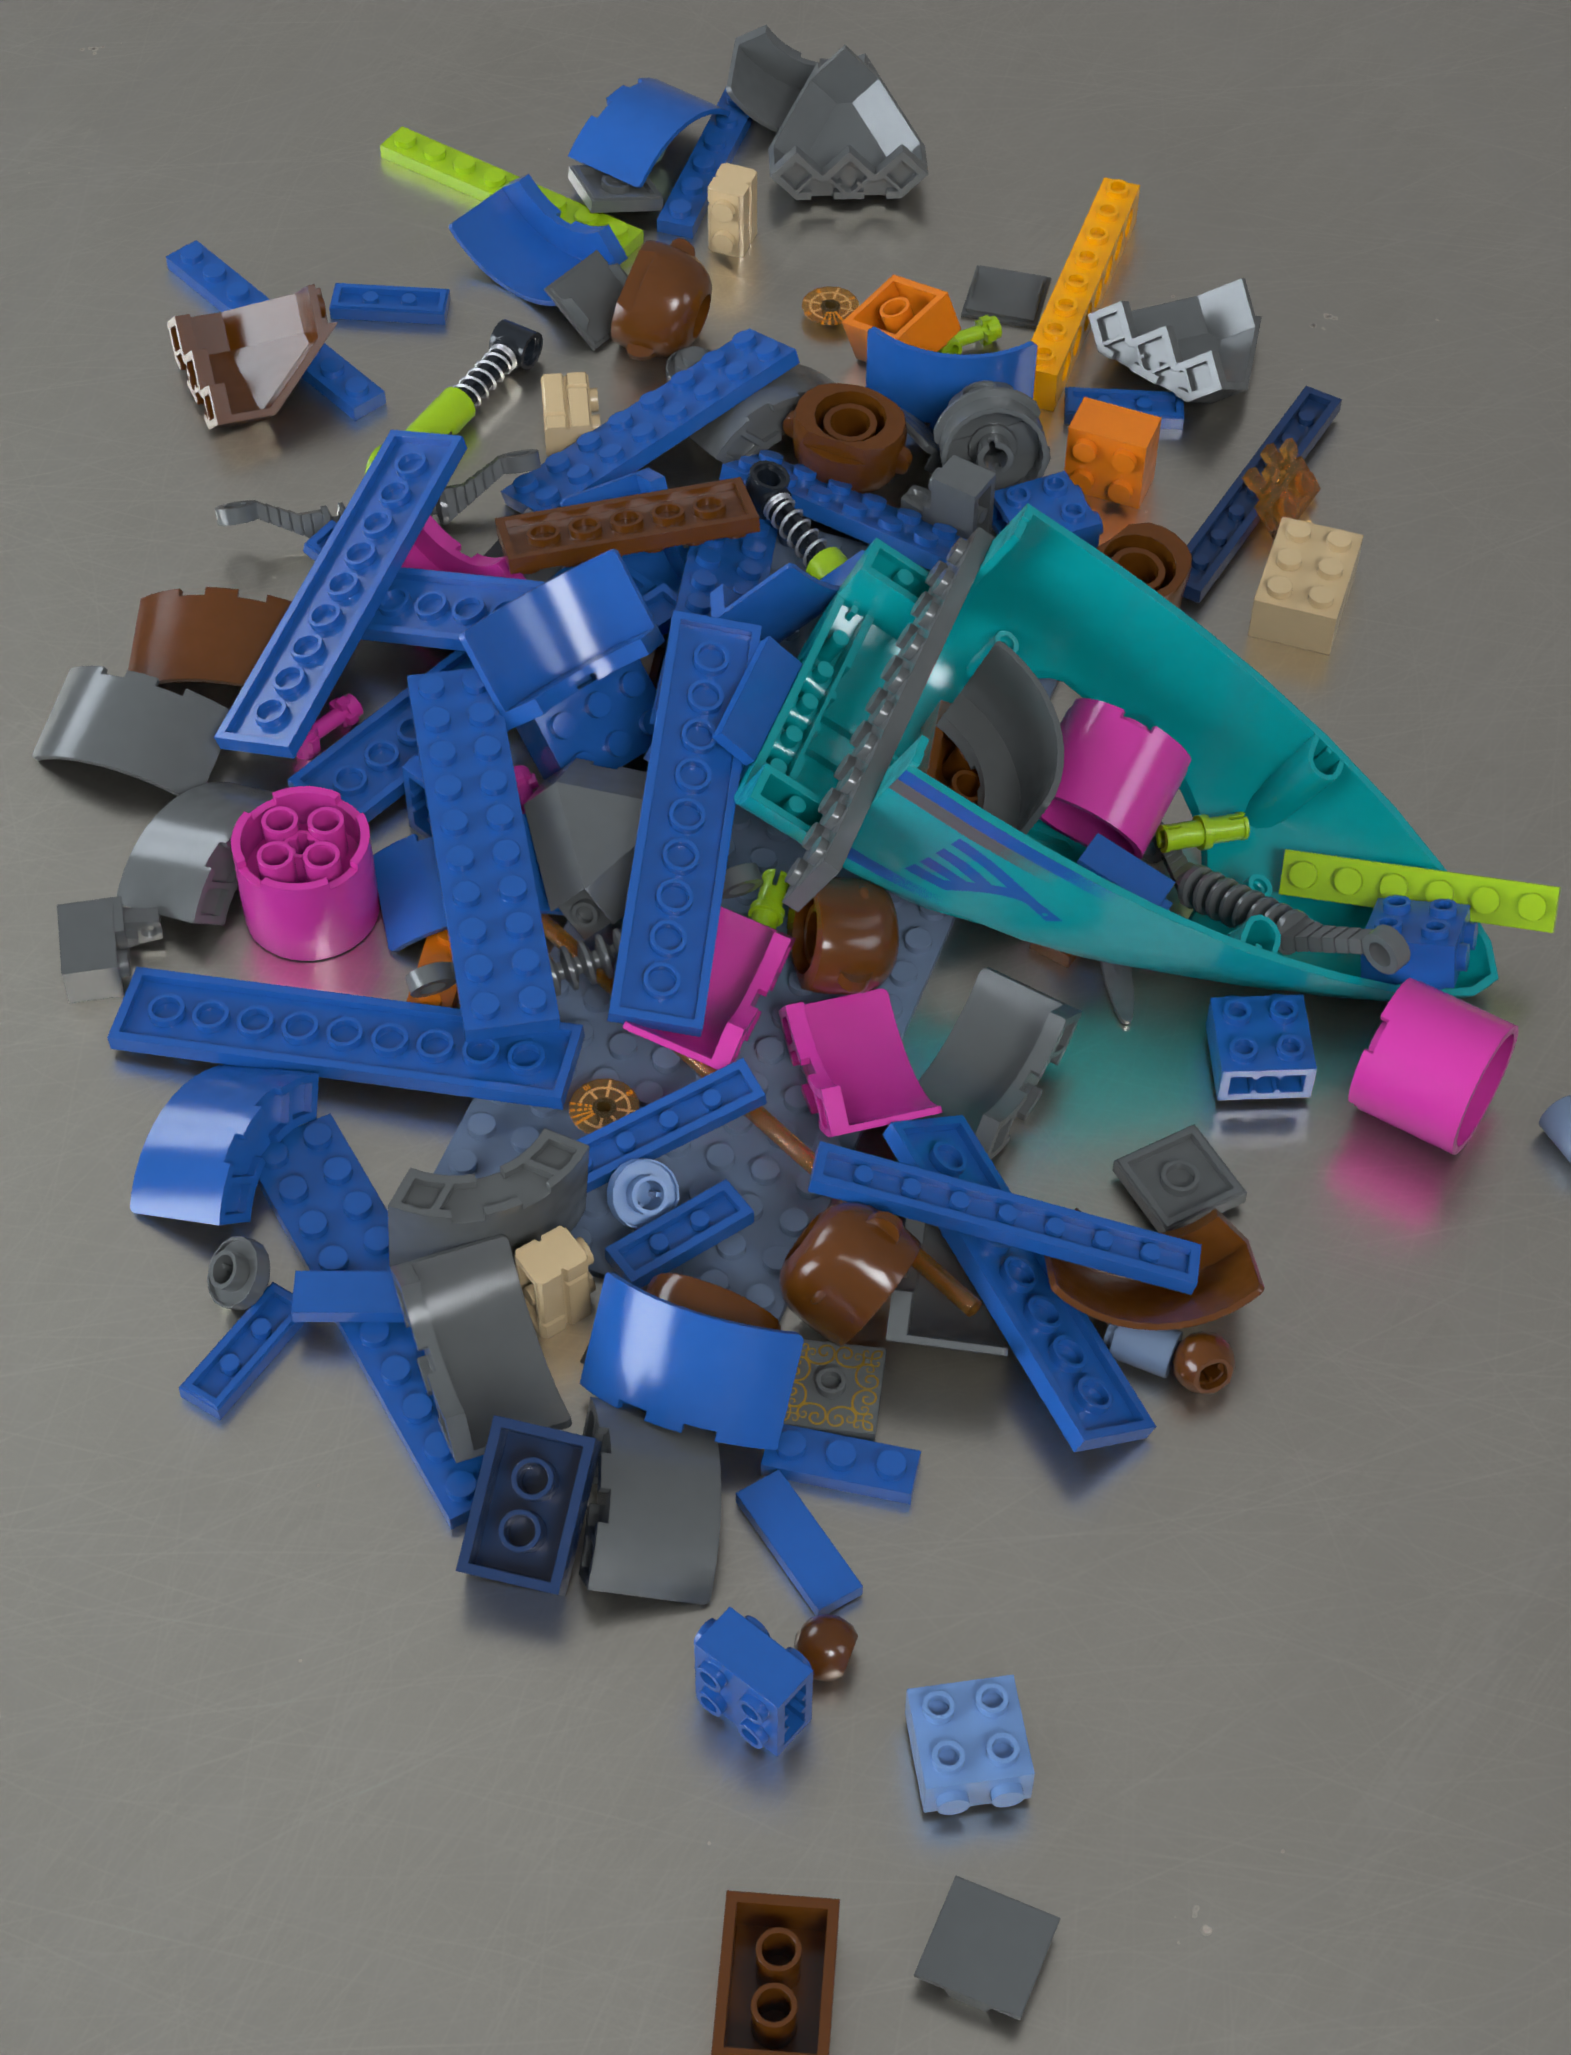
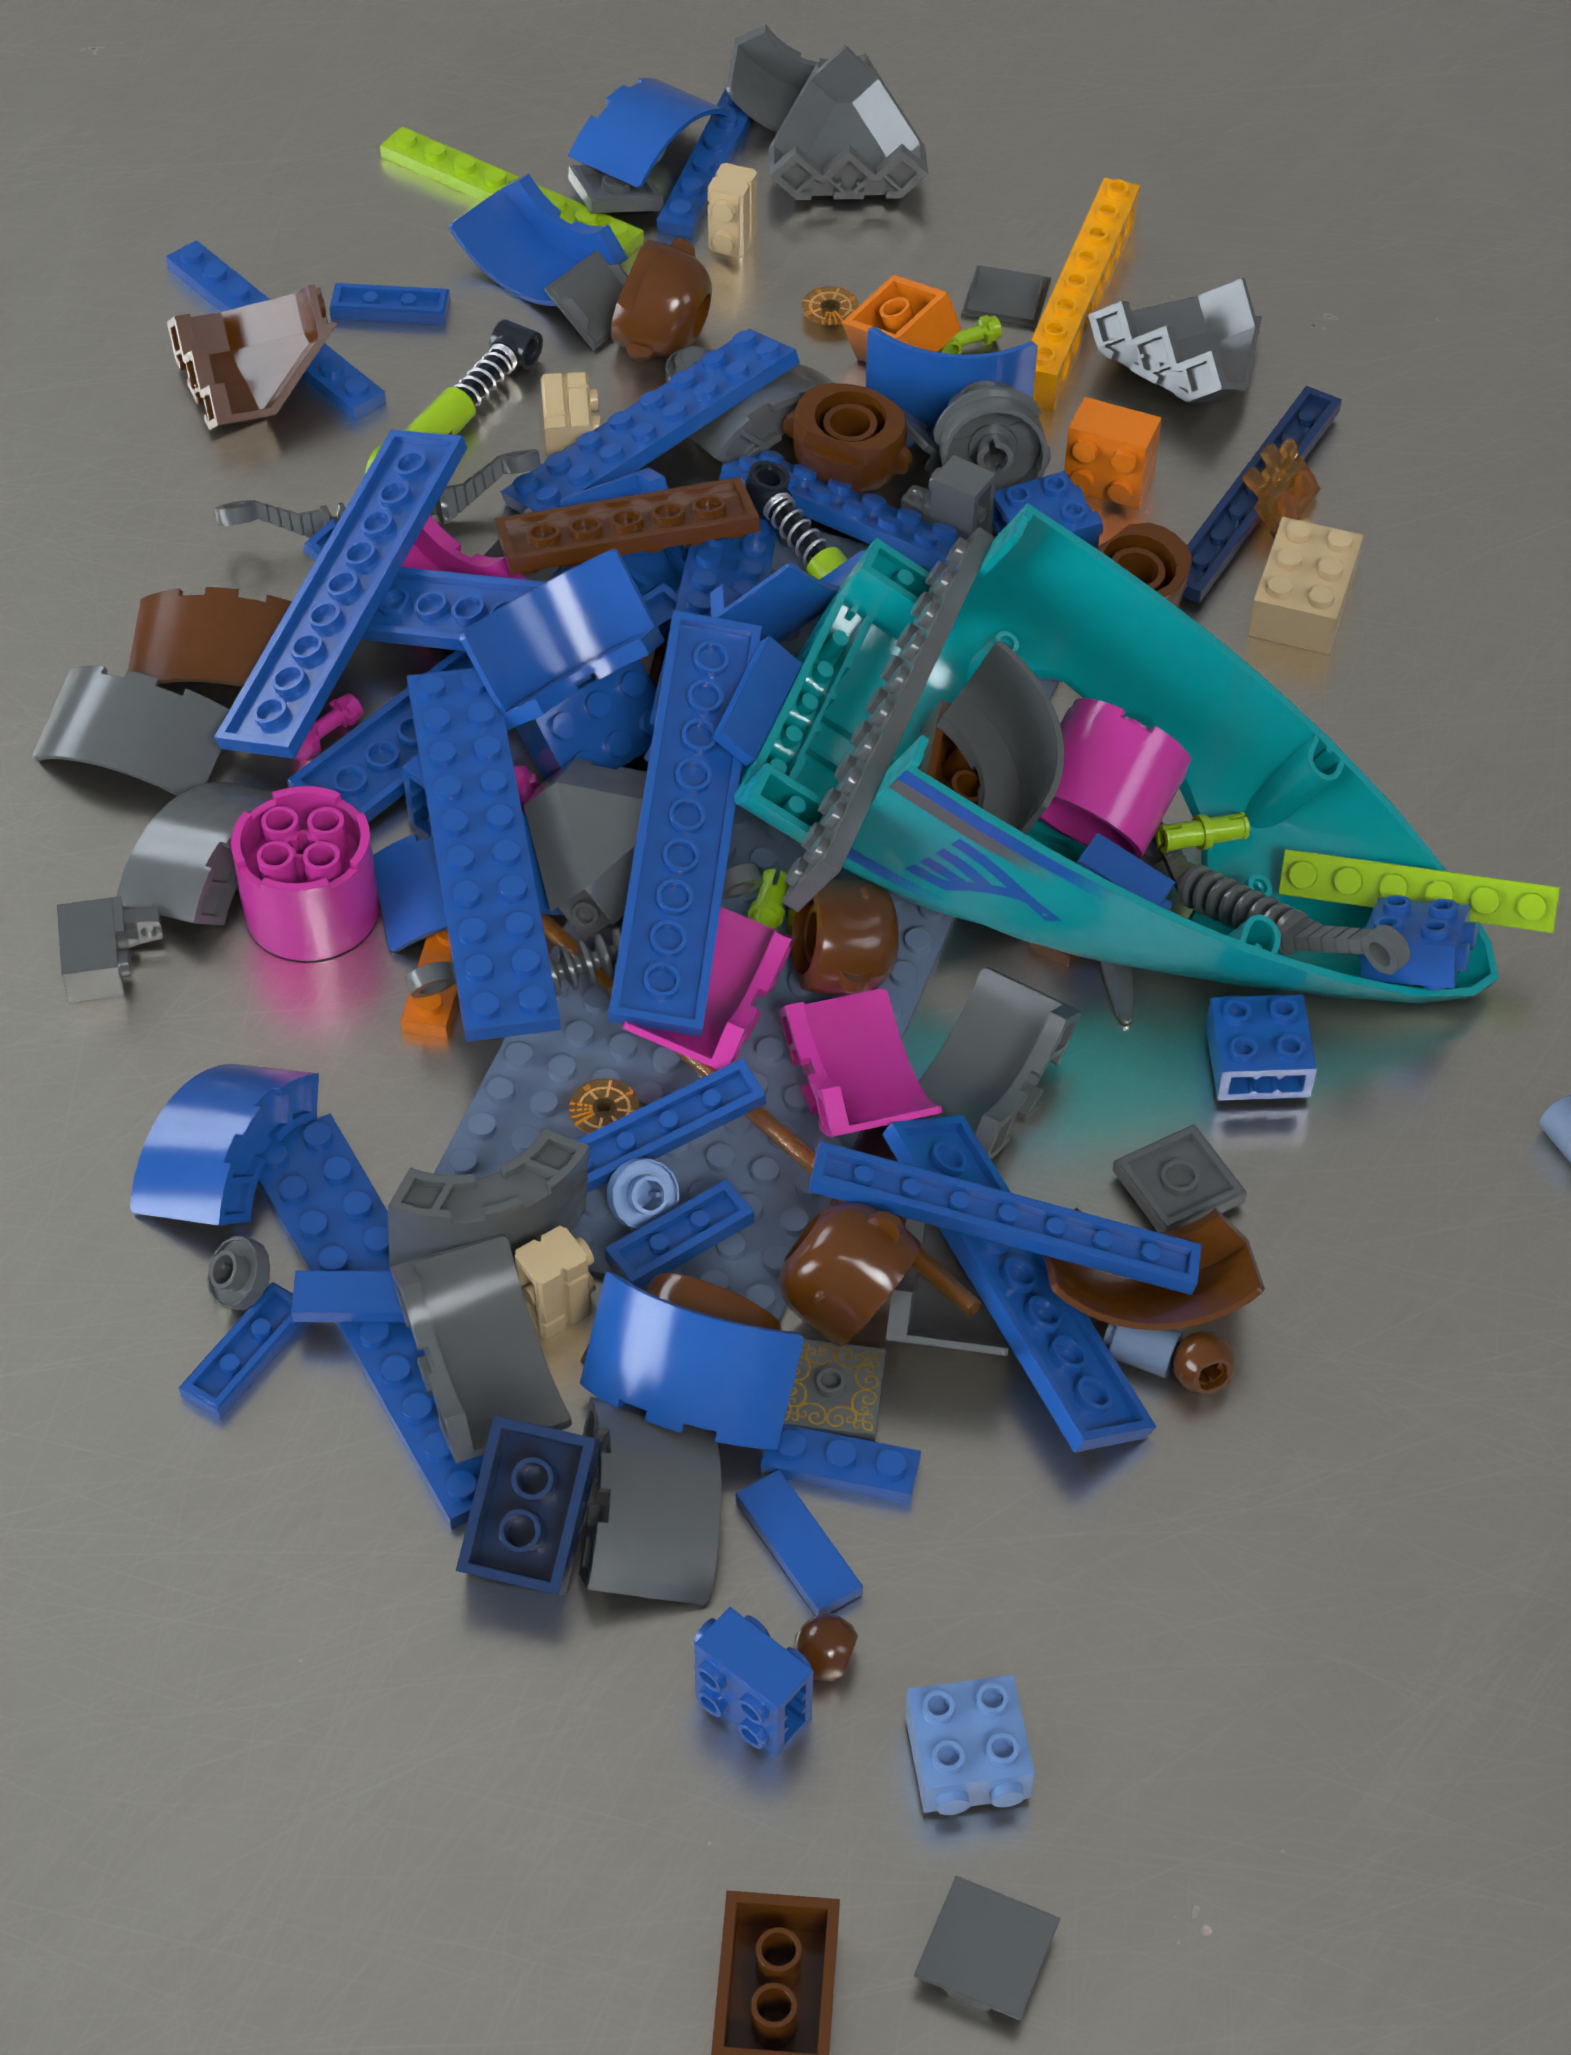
(340, 1038): blue plate -> none
(1156, 403): blue tile -> none
(1433, 1065): dark pink brick -> none

